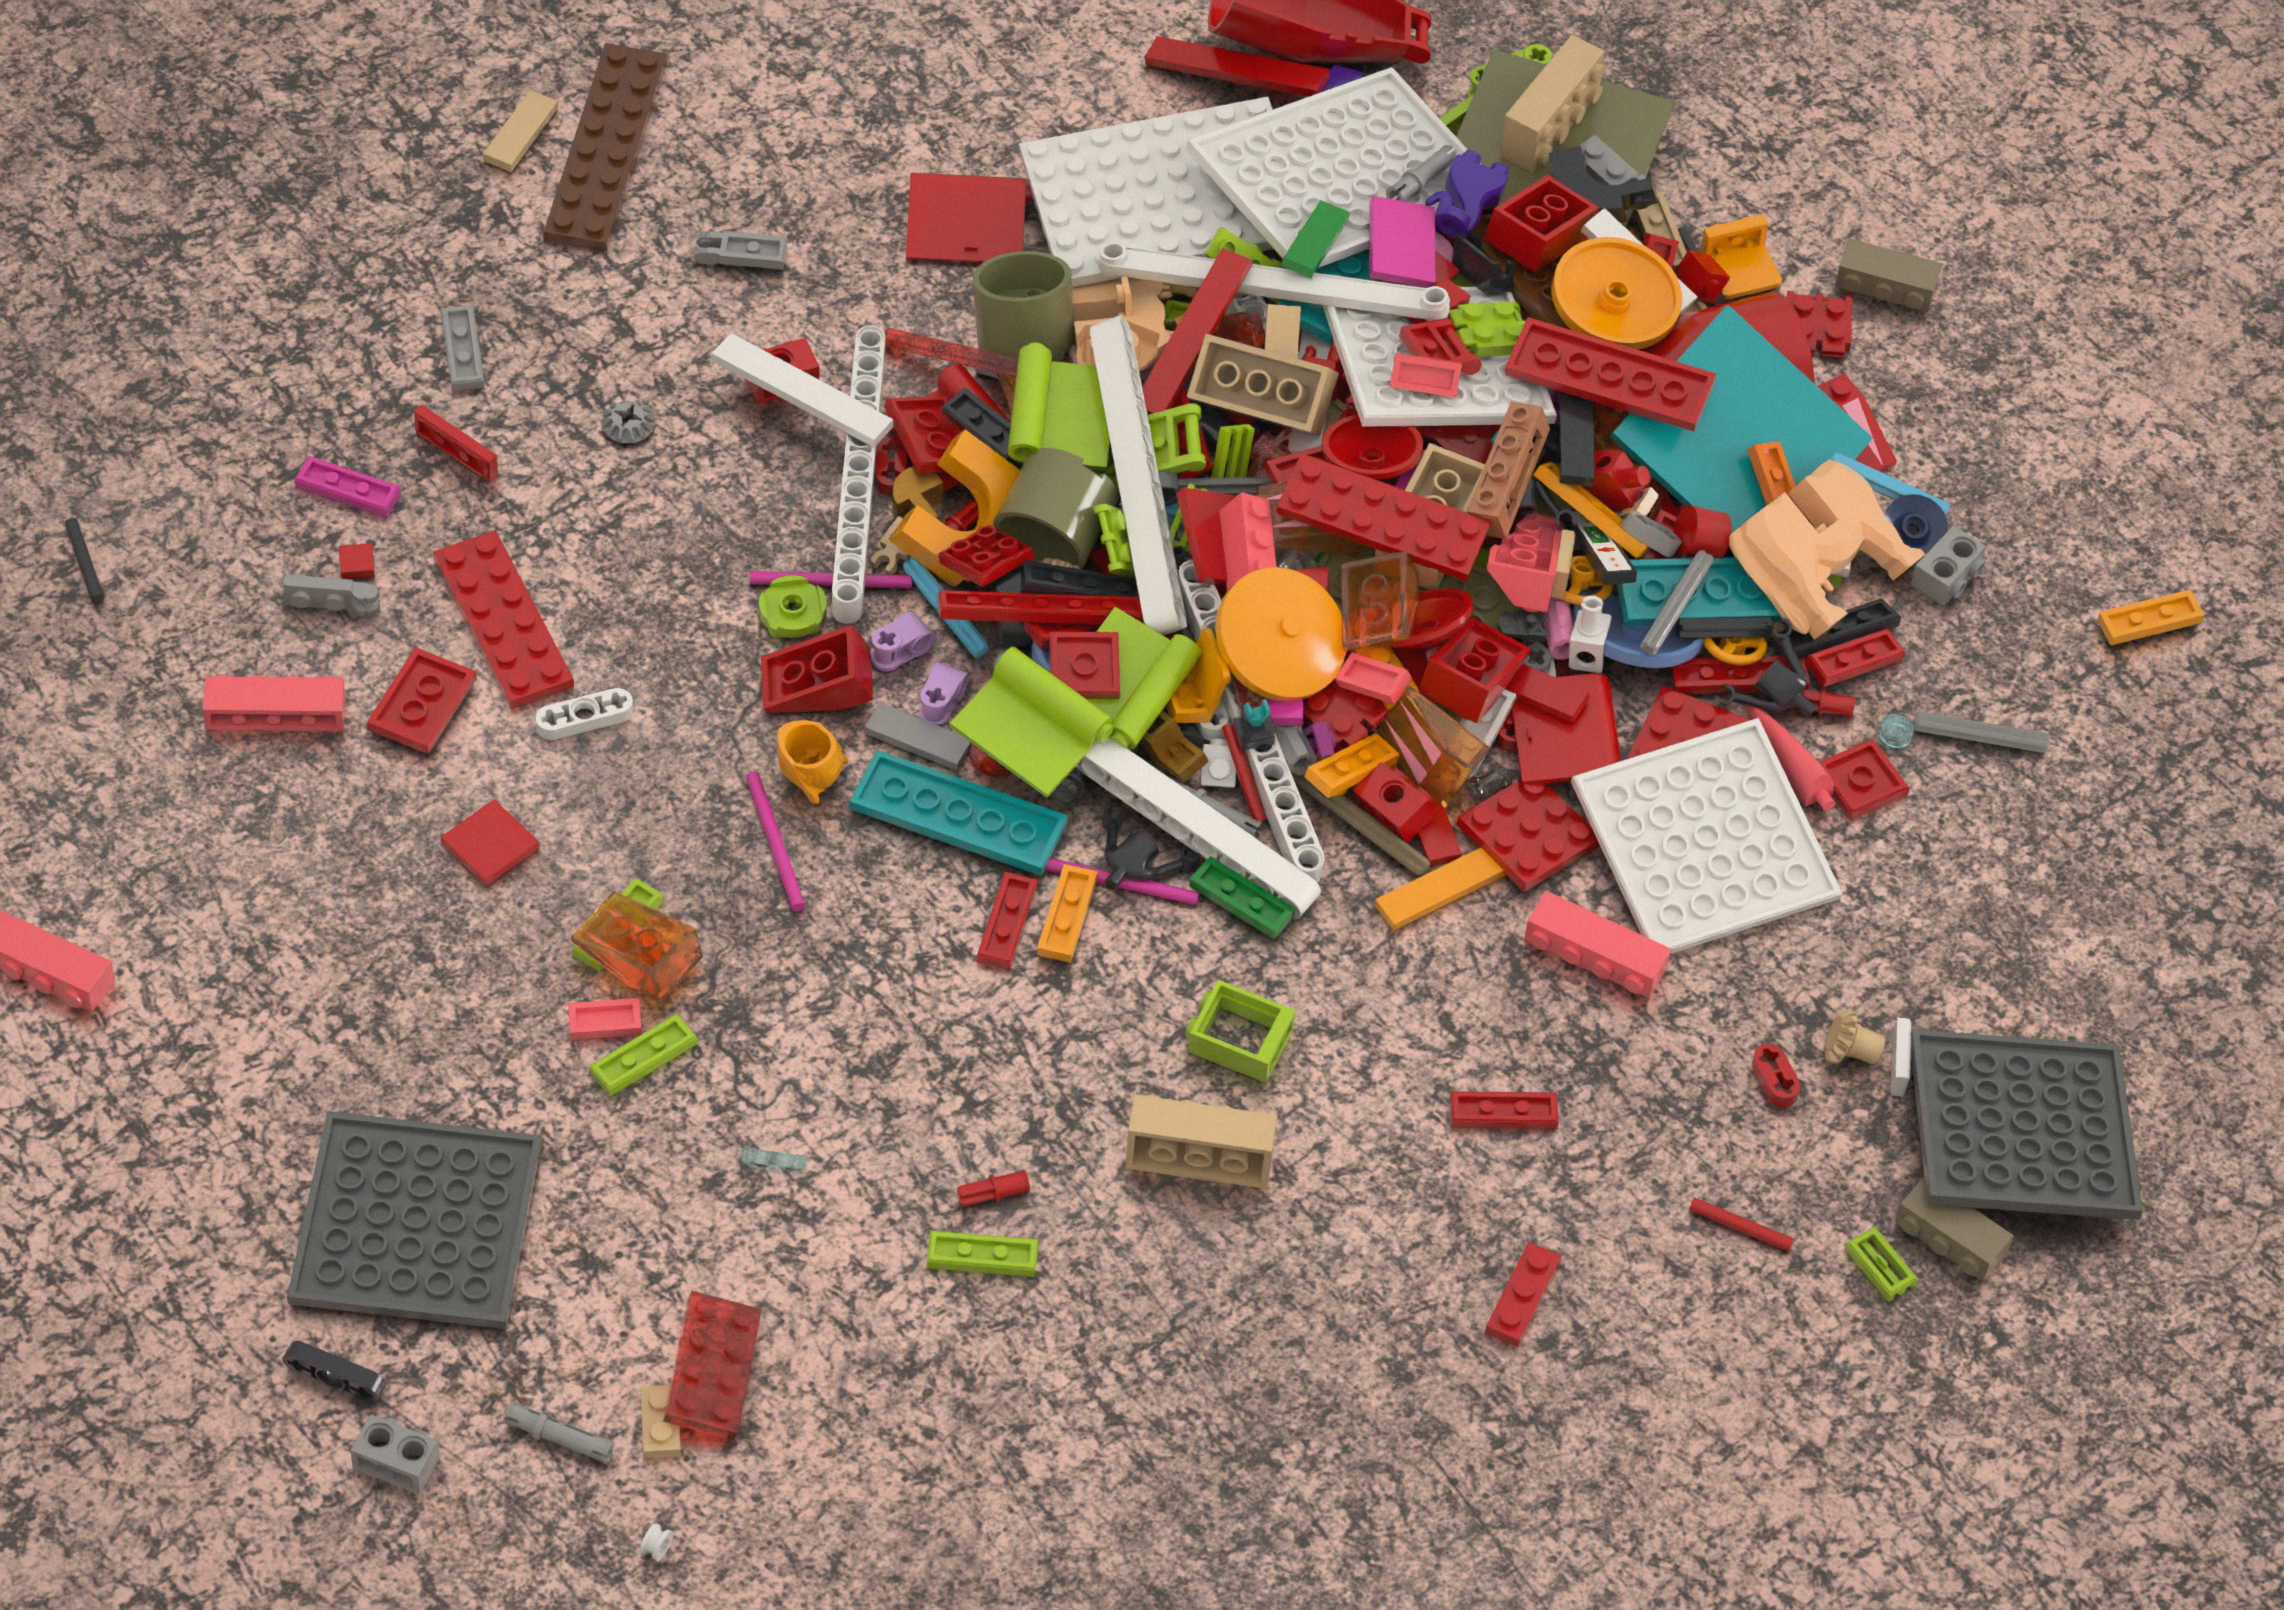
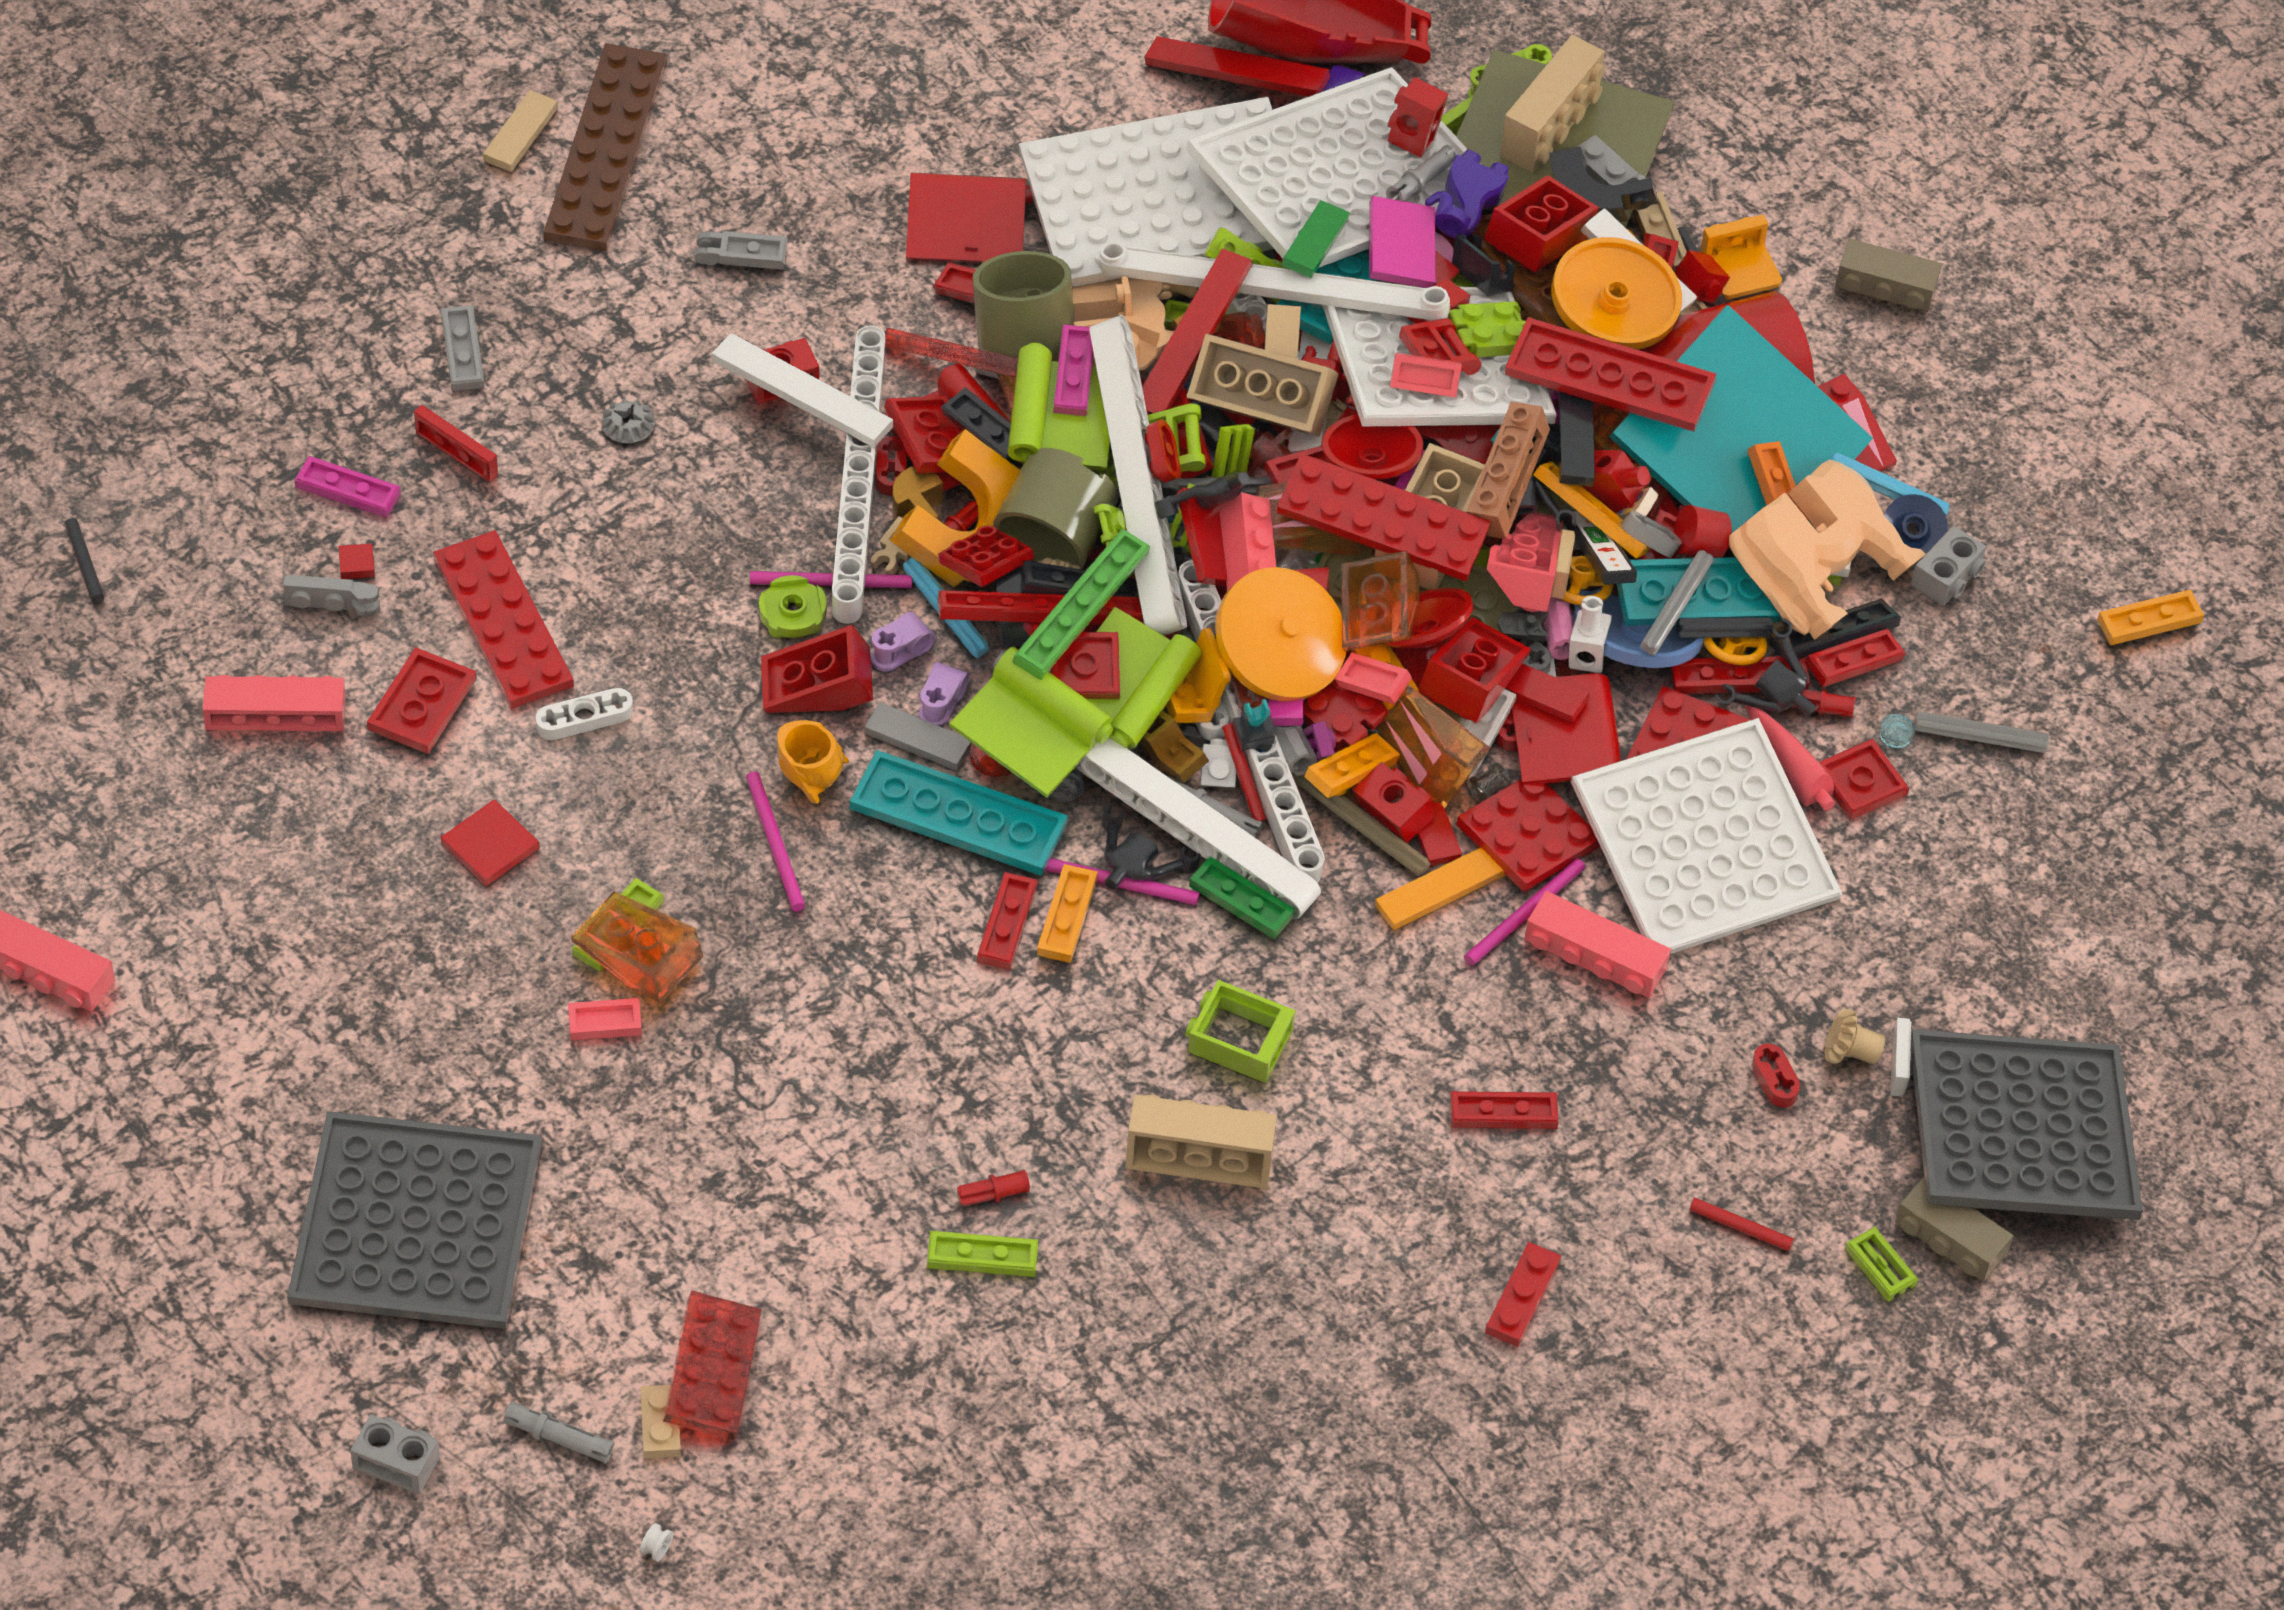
(334, 1371): black beam -> none
(643, 1055): lime tile -> none
(773, 1158): clear light blue wheel -> none
(956, 282): none -> red tile
(1074, 371): none -> dark pink tile
(1081, 604): none -> bright green tile
(1163, 451): none -> red plate
(1207, 495): none -> black piece
(1416, 117): none -> red brick
(1523, 913): none -> dark pink axle
(1825, 322): red plate -> none

